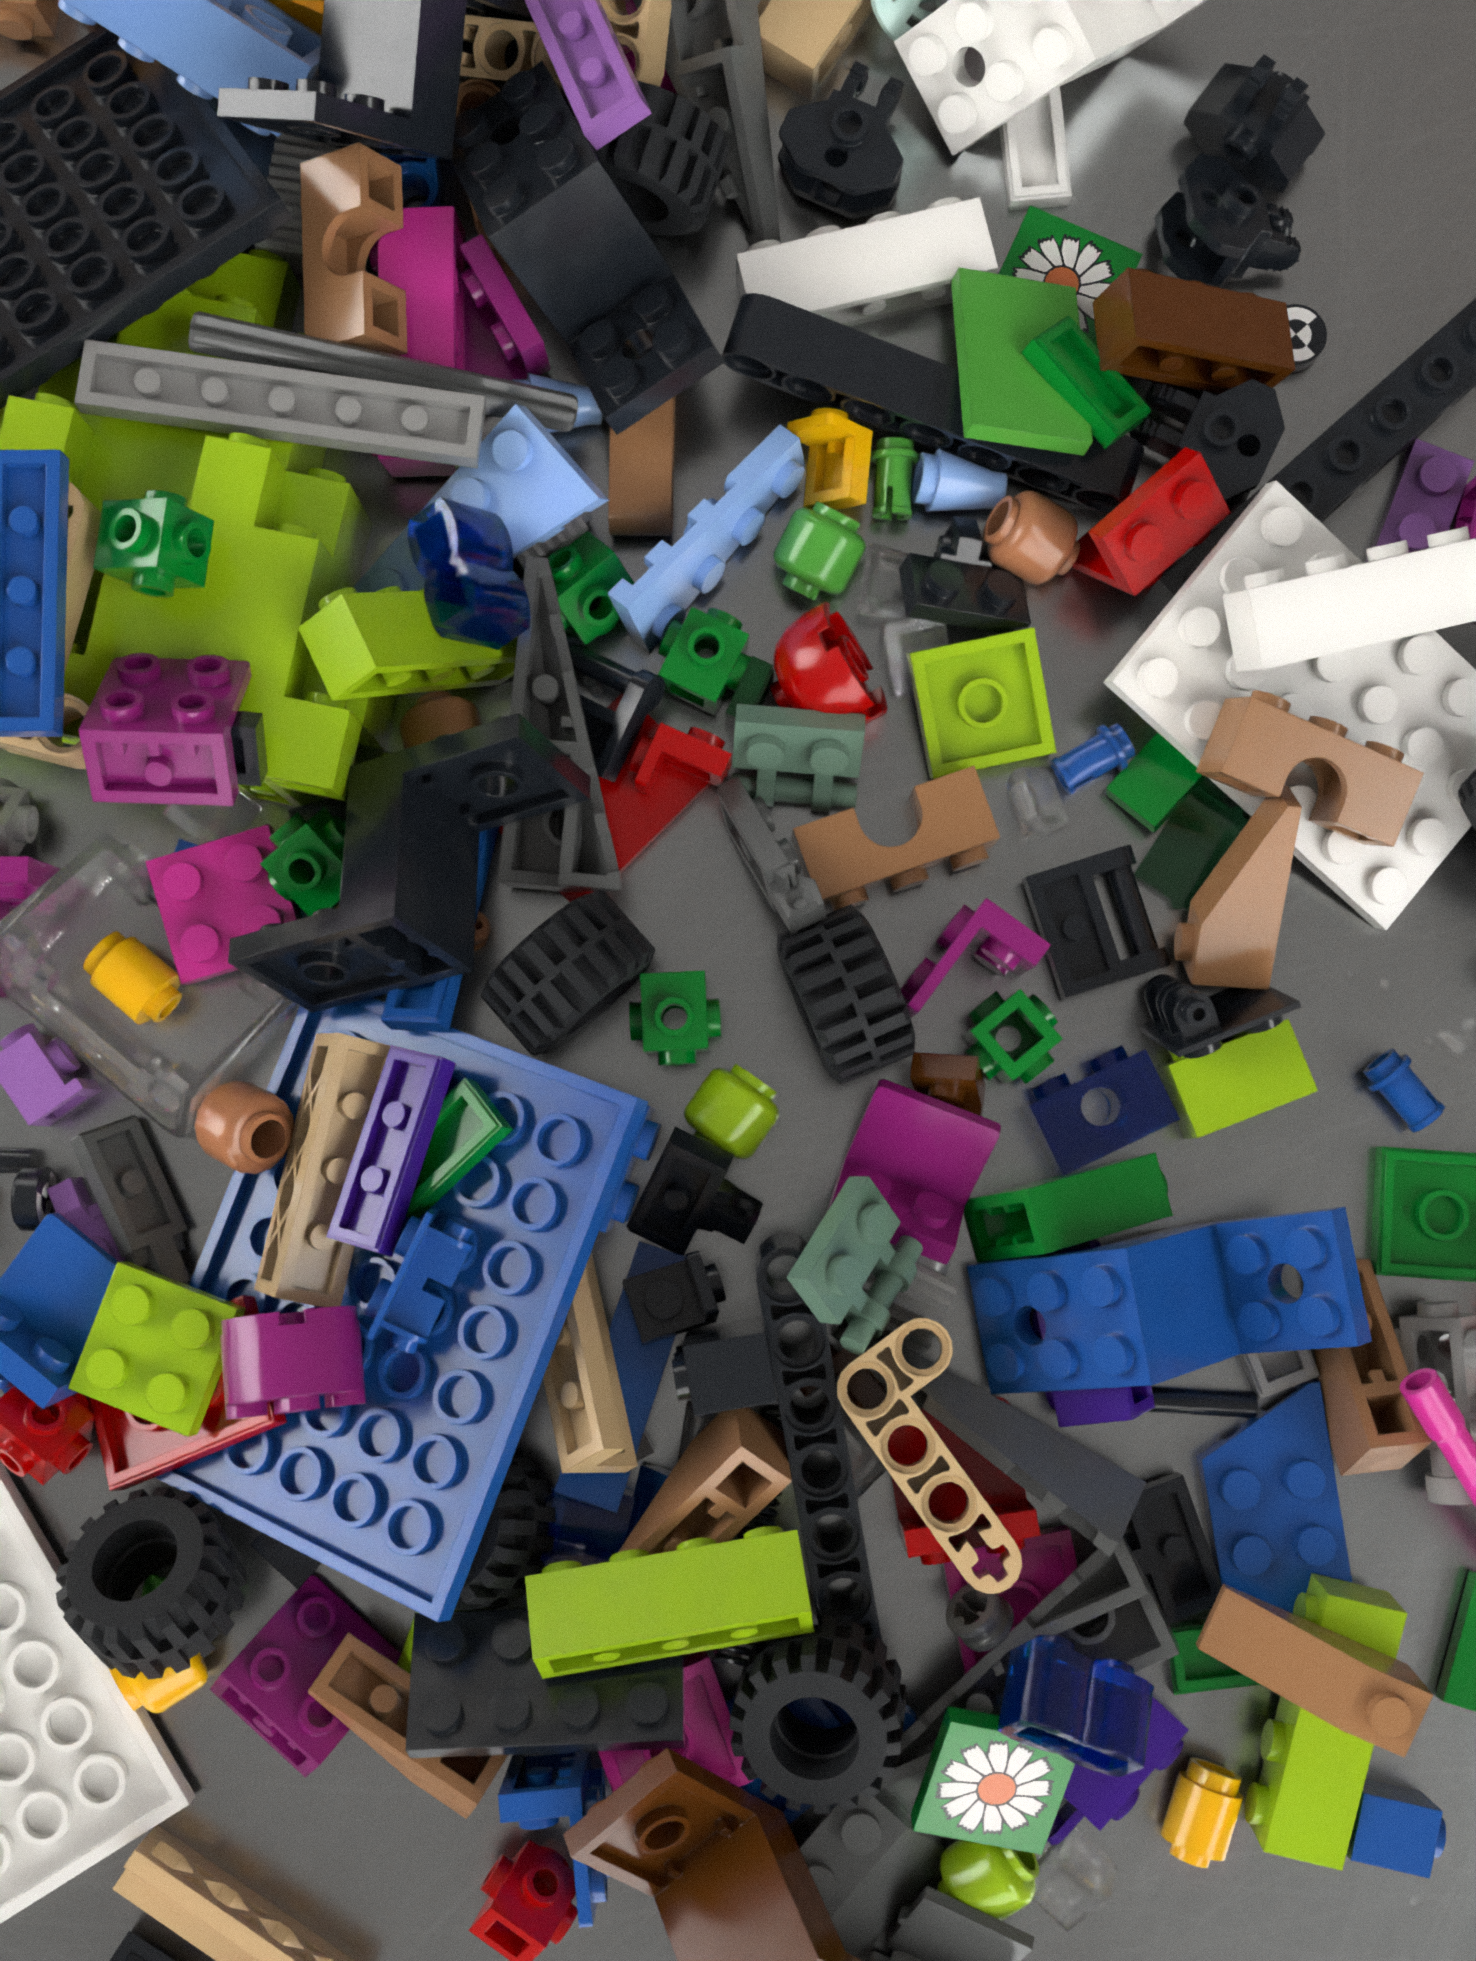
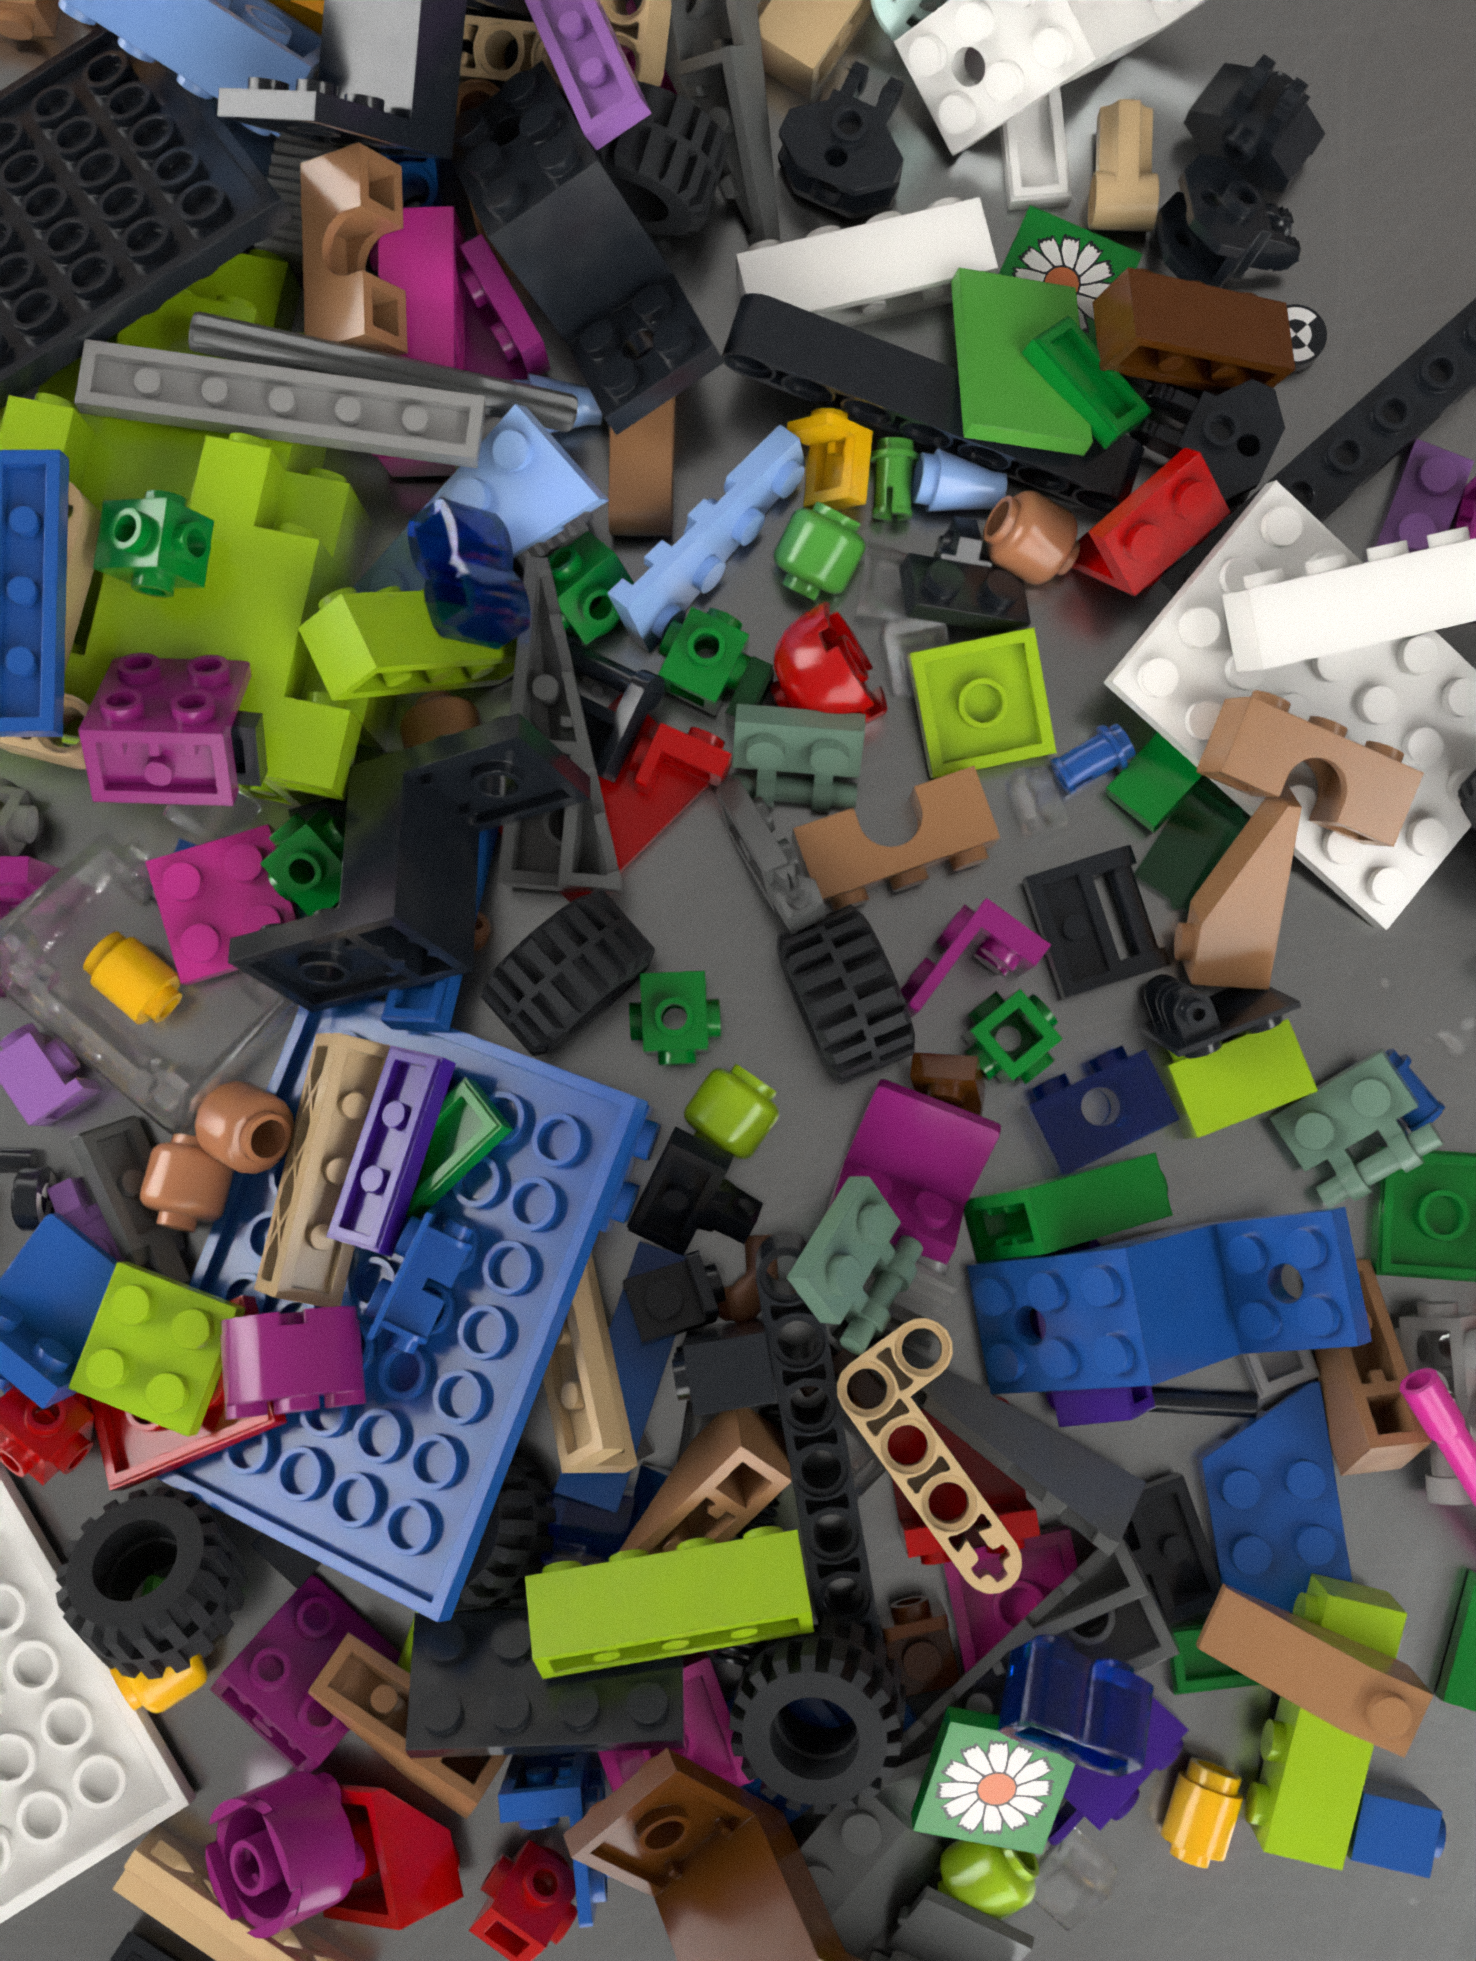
(185, 1184): none -> nougat head
(283, 1852): none -> magenta brick
(407, 1862): none -> red slope
(743, 1298): none -> nougat arm
(920, 1643): none -> reddish brown bracket
(991, 1625): dark grey bush -> none
(1123, 186): none -> tan piece
(1347, 1110): none -> sand green plate

